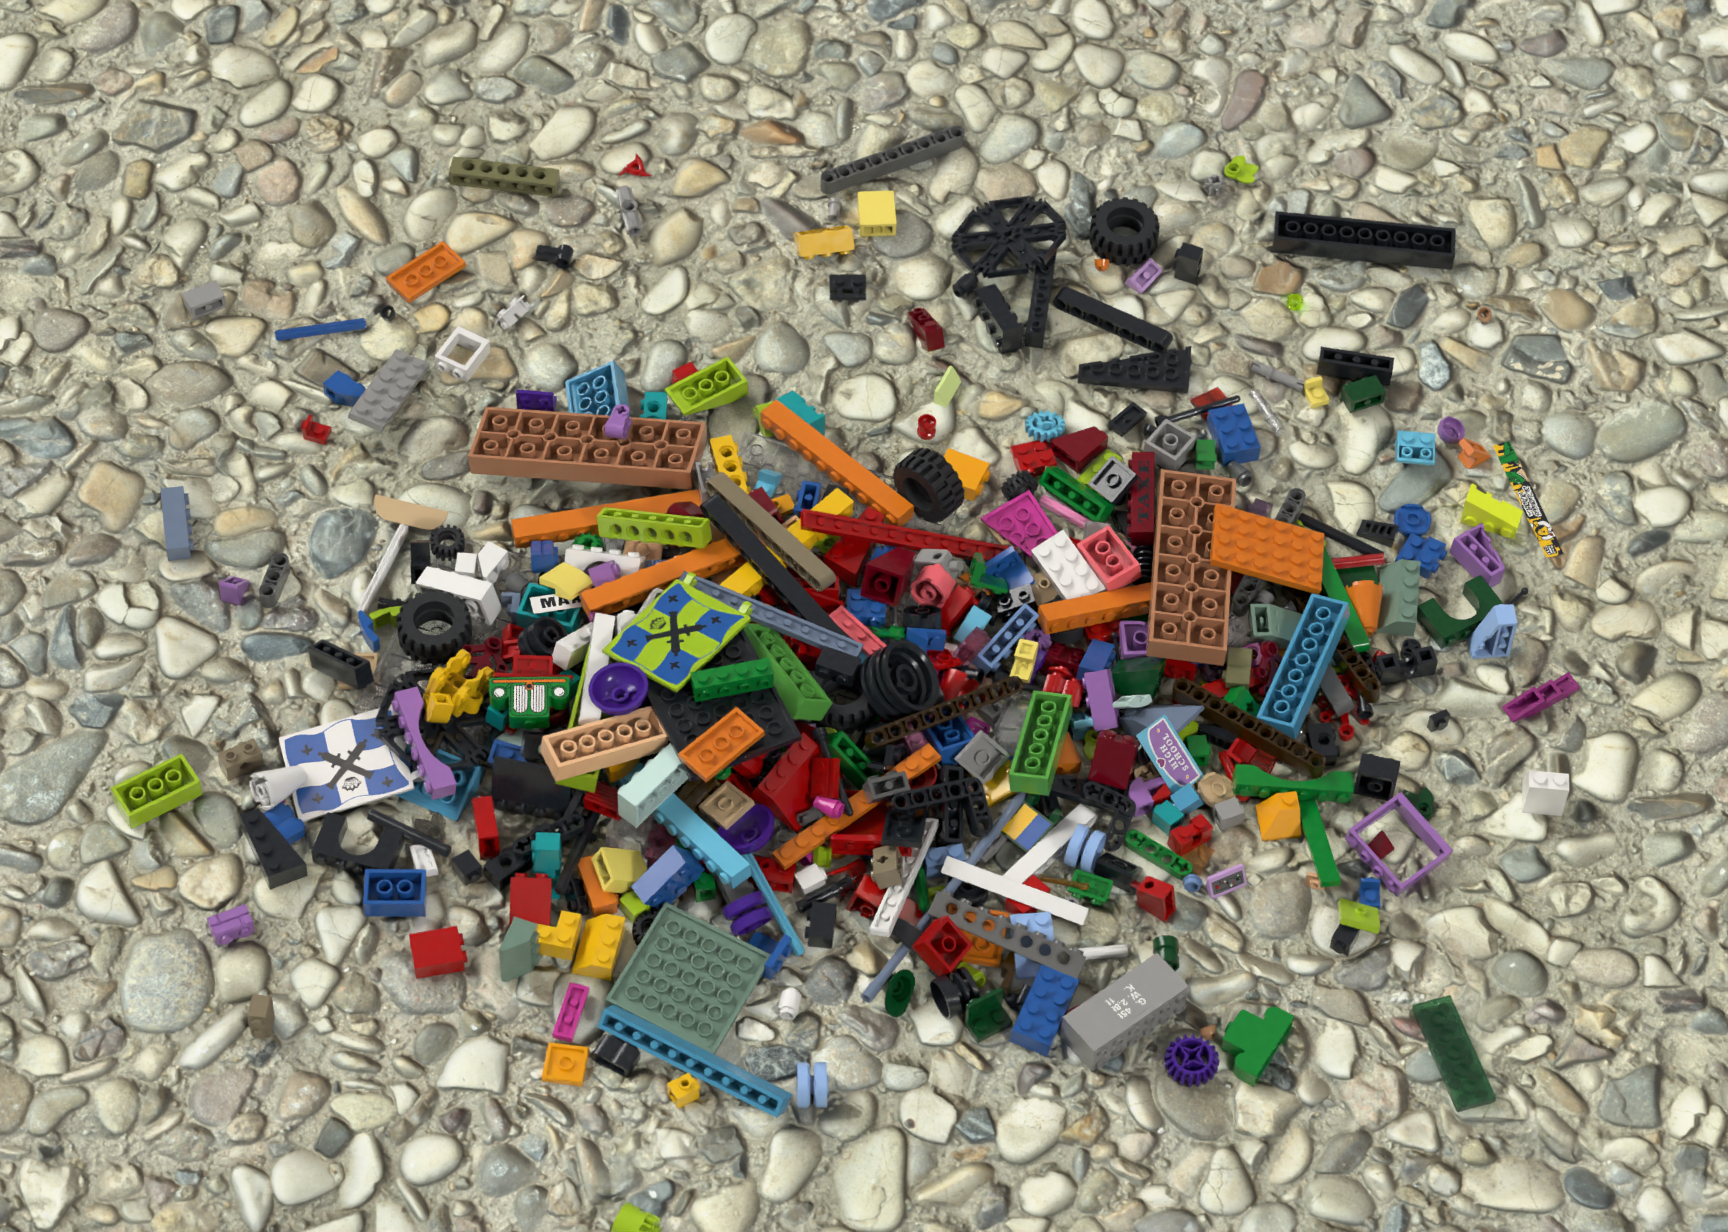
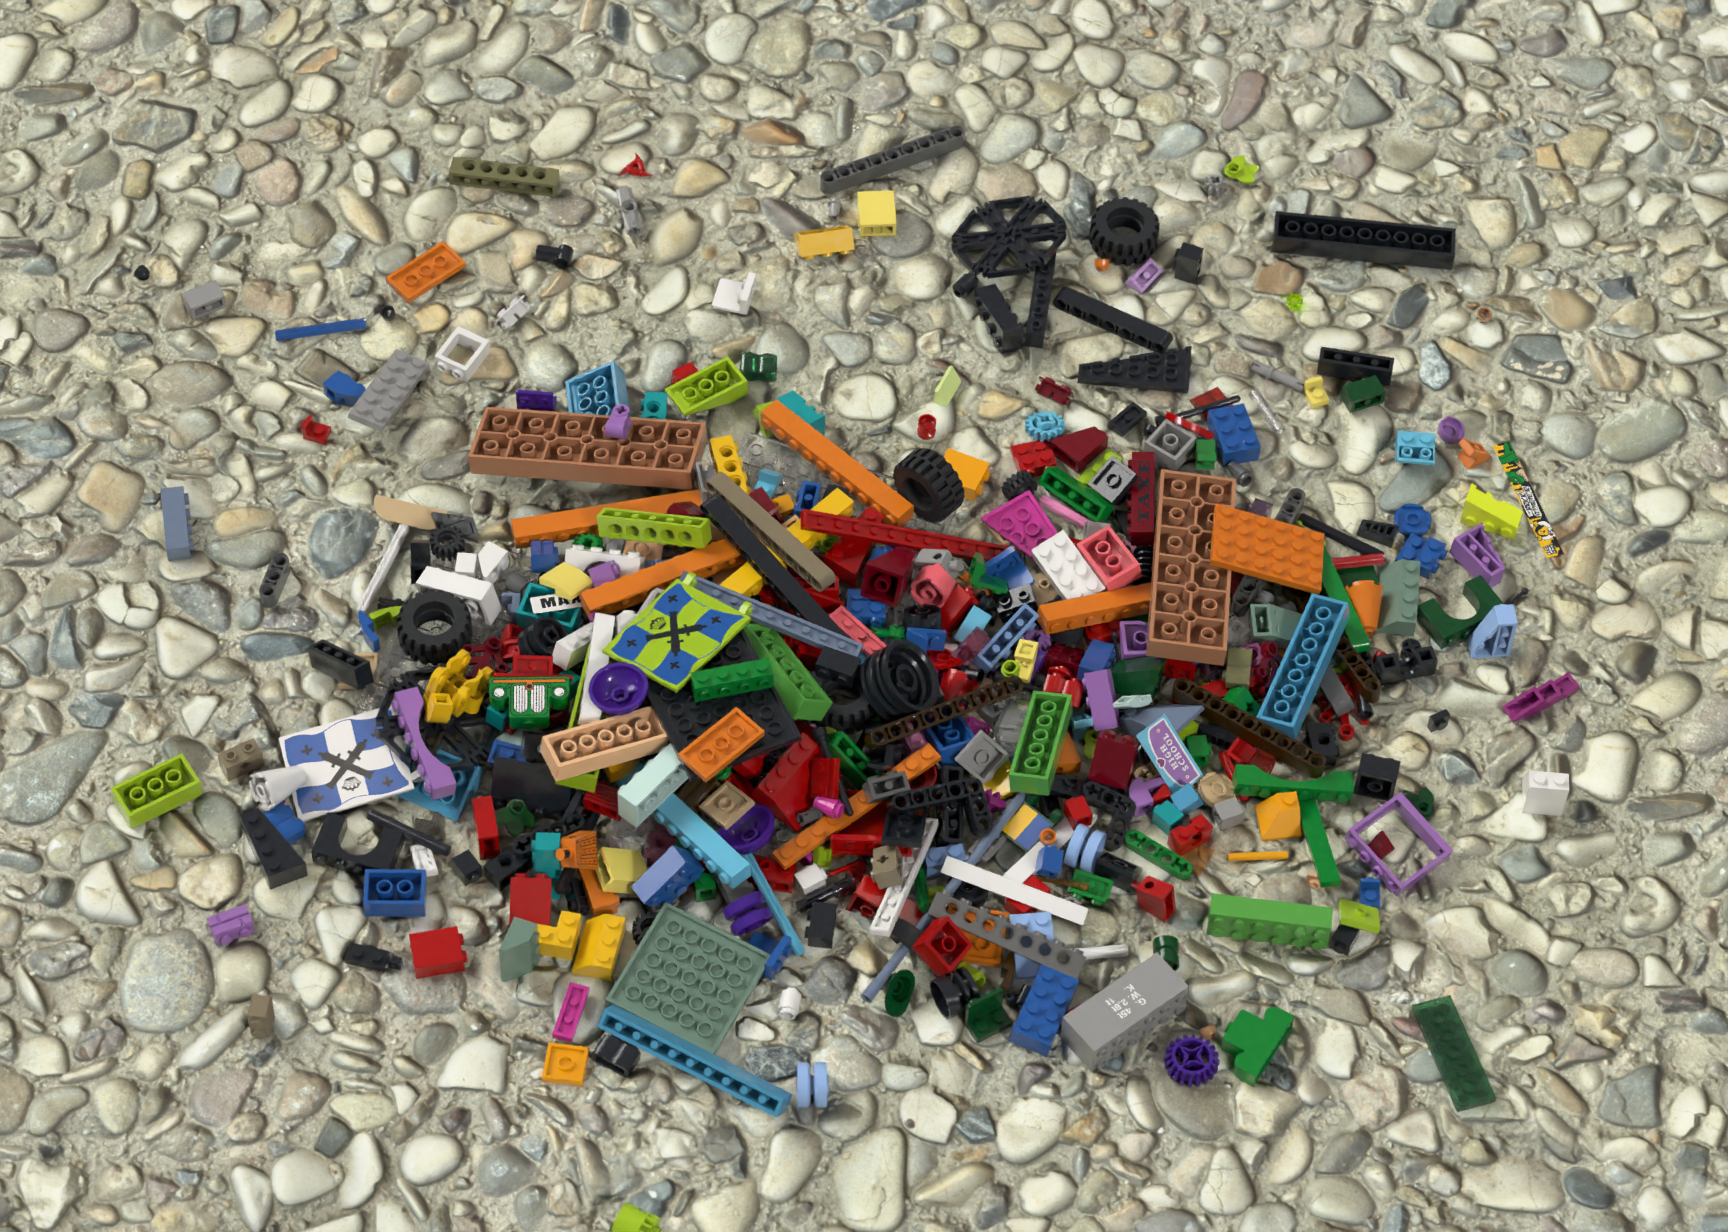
(142, 273): none -> black hinge
(233, 589): medium lavender slope -> none
(372, 958): none -> black hinge
(466, 524): none -> black wing
(515, 820): none -> dark green plate
(578, 850): none -> orange torso
(632, 906): lime brick -> none
(683, 1090): yellow brick -> none
(735, 295): none -> white bracket
(758, 367): none -> clear green brick
(847, 287): black plate -> none
(927, 329): dark red slope -> none
(994, 802): none -> magenta tile
(1010, 668): none -> lime cone
(1044, 834): none -> orange hinge
(1049, 861): none -> blue brick
(1061, 393): none -> dark red hinge
(1077, 812): none -> red brick
(1189, 425): none -> red tile
(1192, 883): medium blue plate -> none
(1226, 881): slope -> none
(1257, 856): none -> light orange bar
(1269, 921): none -> bright green brick

